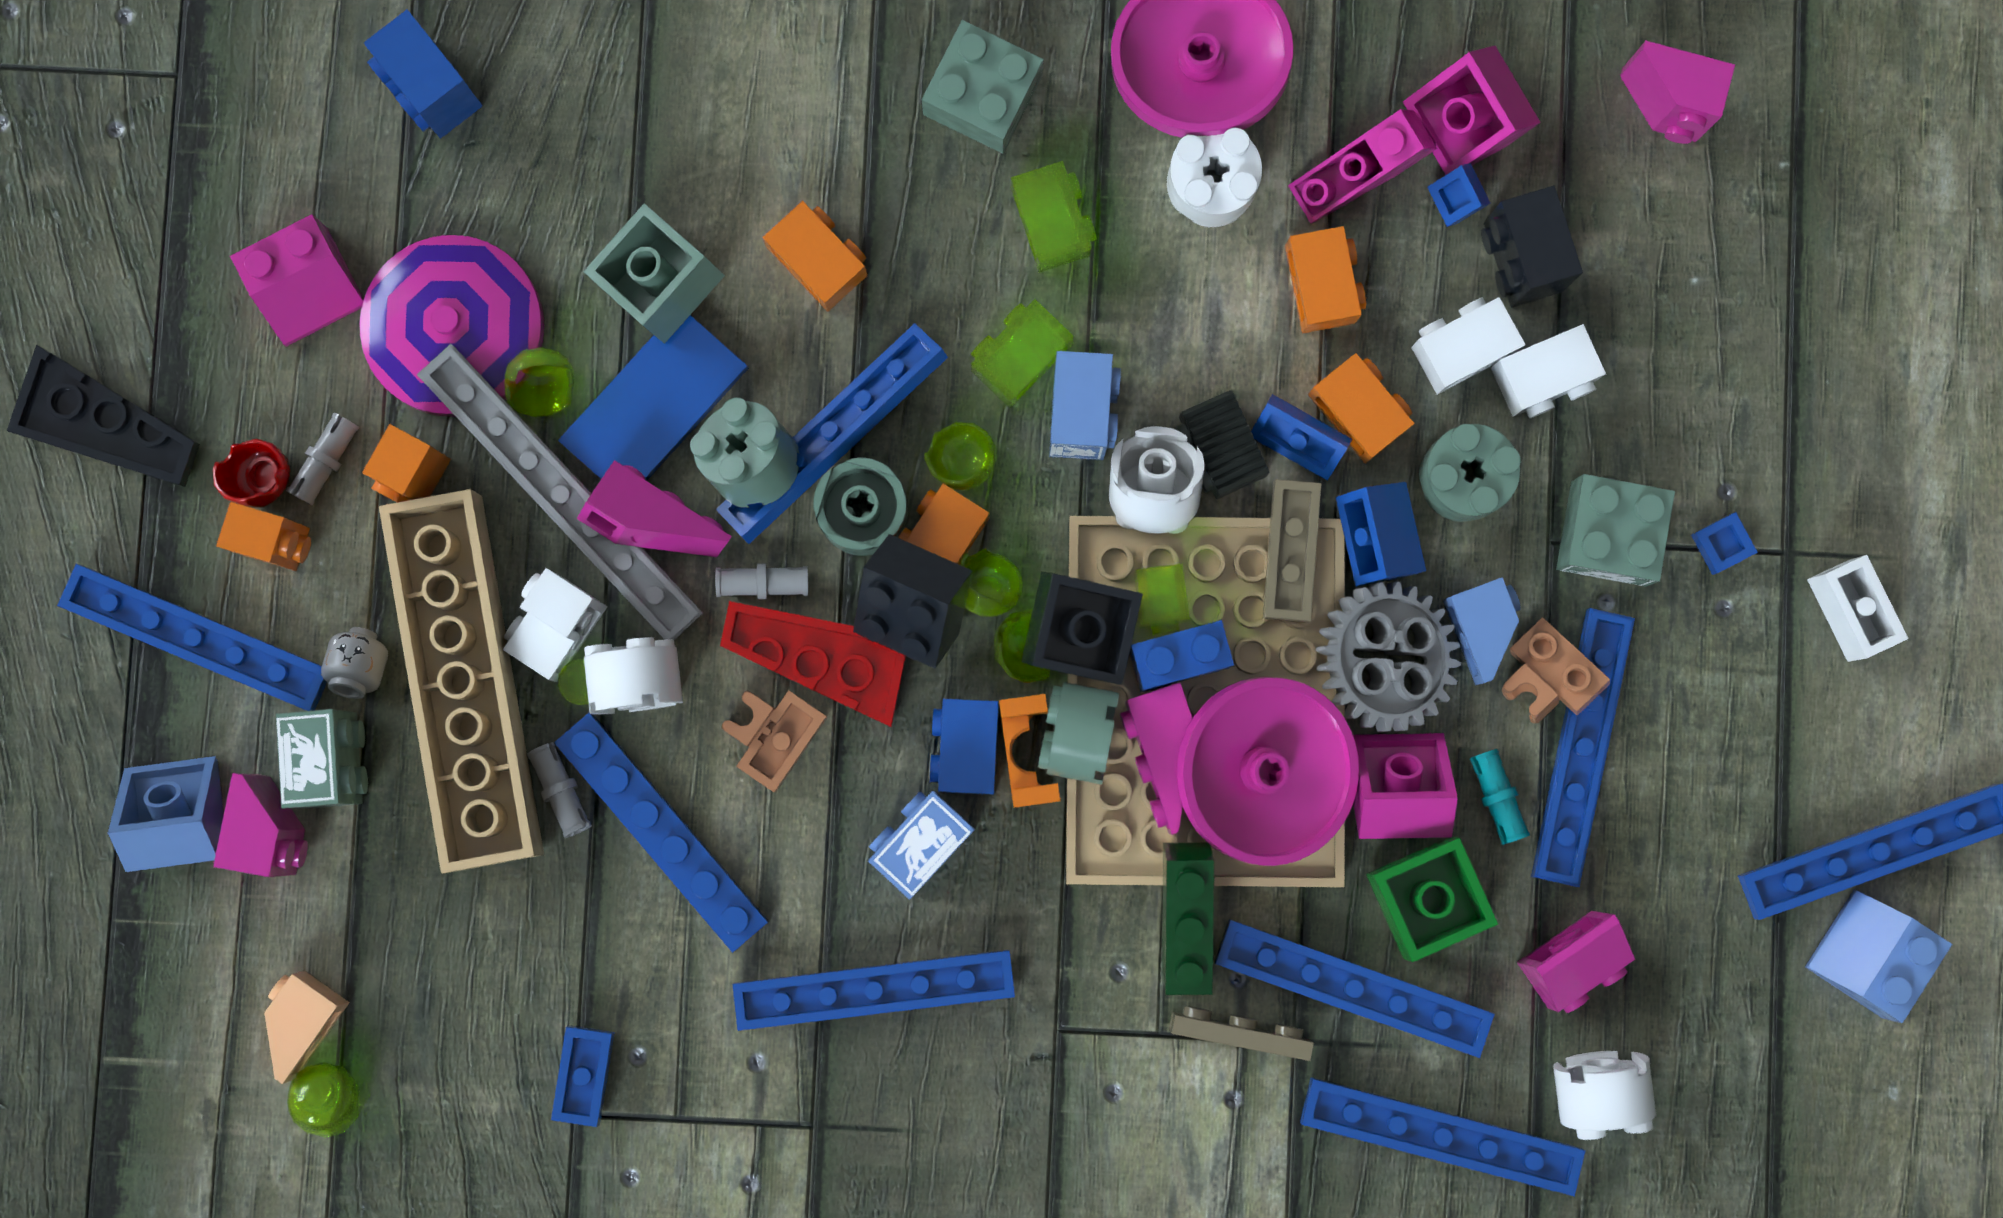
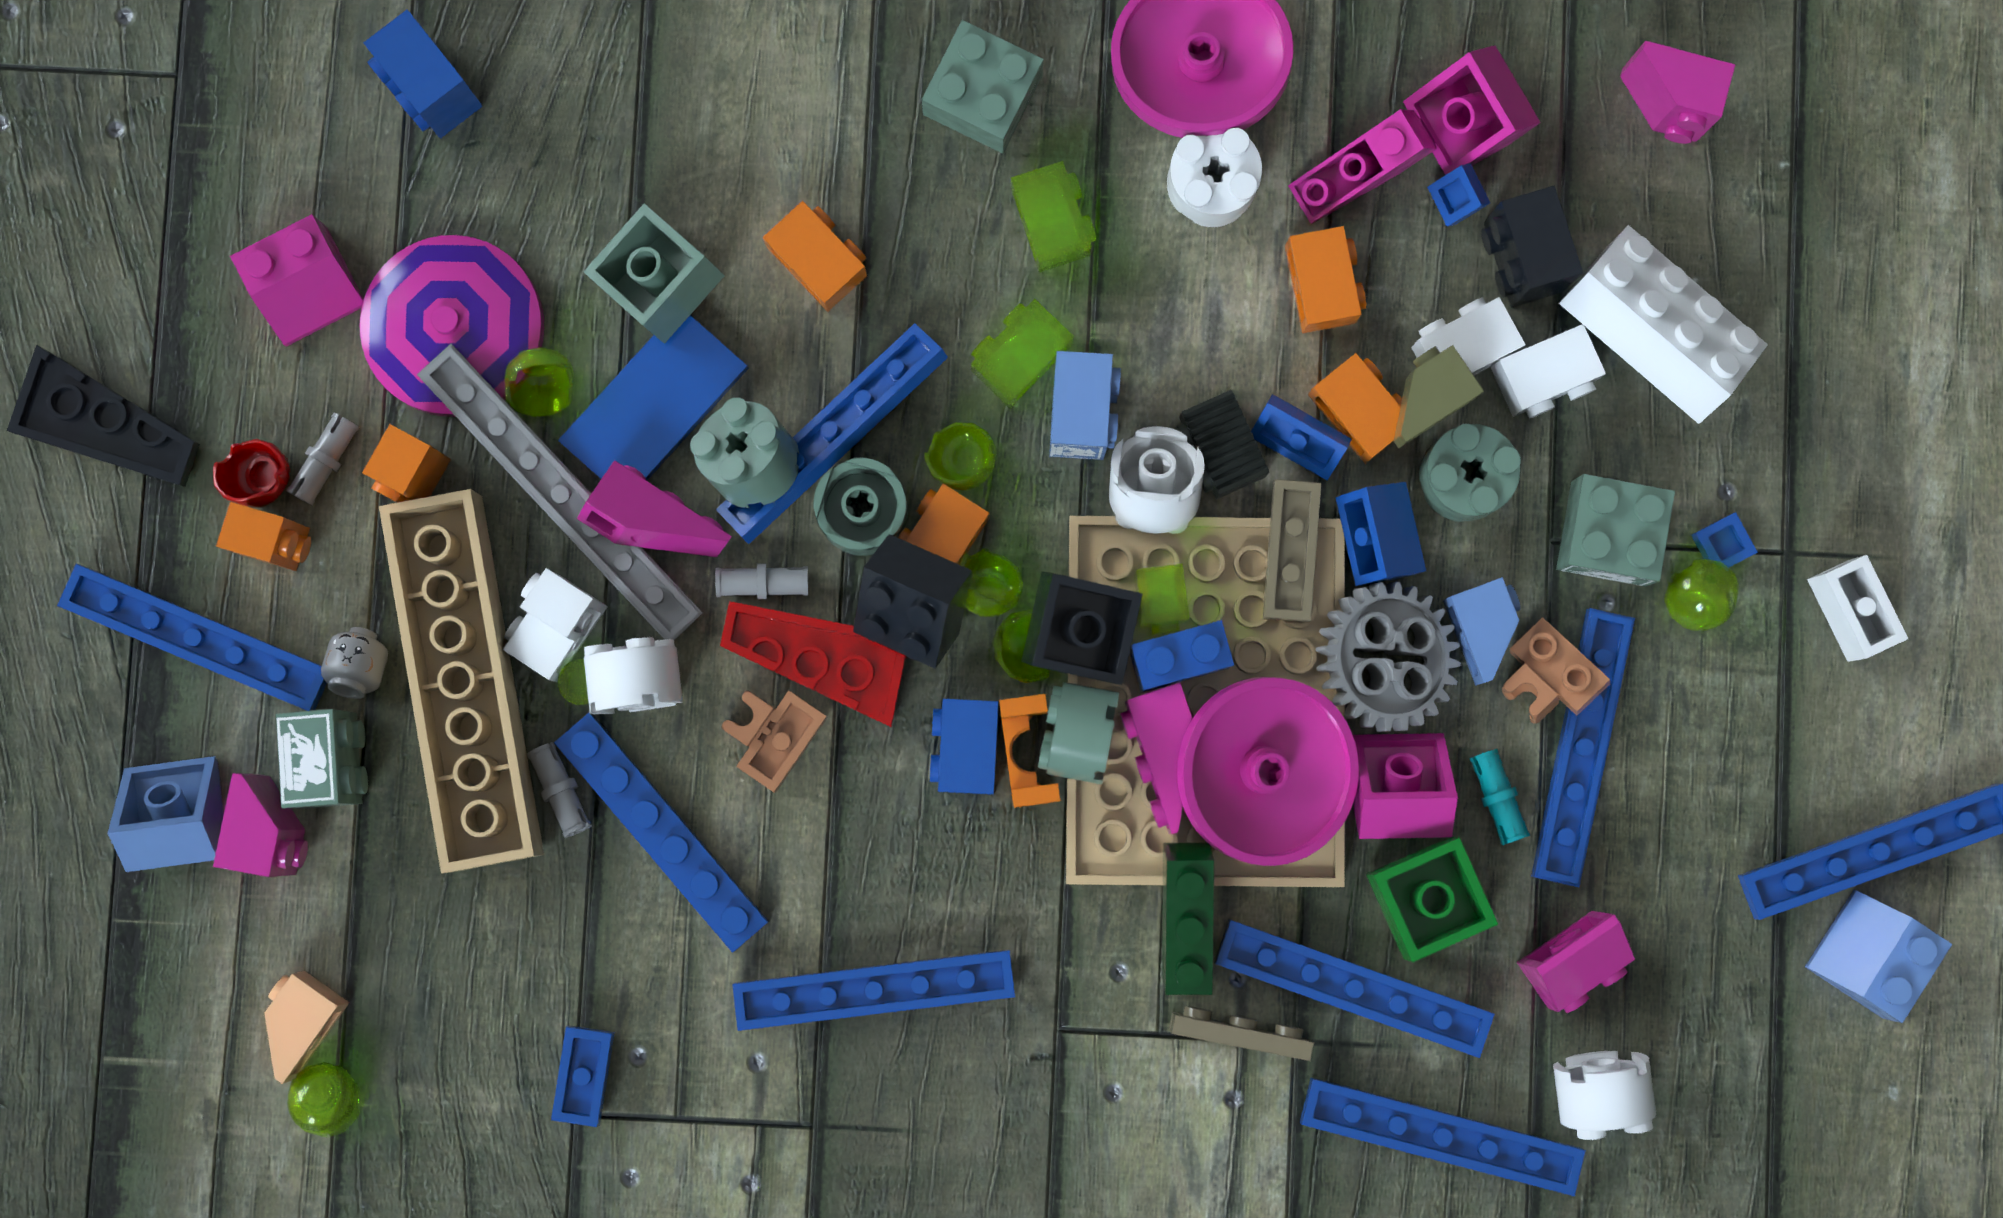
(920, 843): brick -> none
(1434, 392): none -> olive slope
(1664, 324): none -> white brick
(1702, 595): none -> clear neon green hair

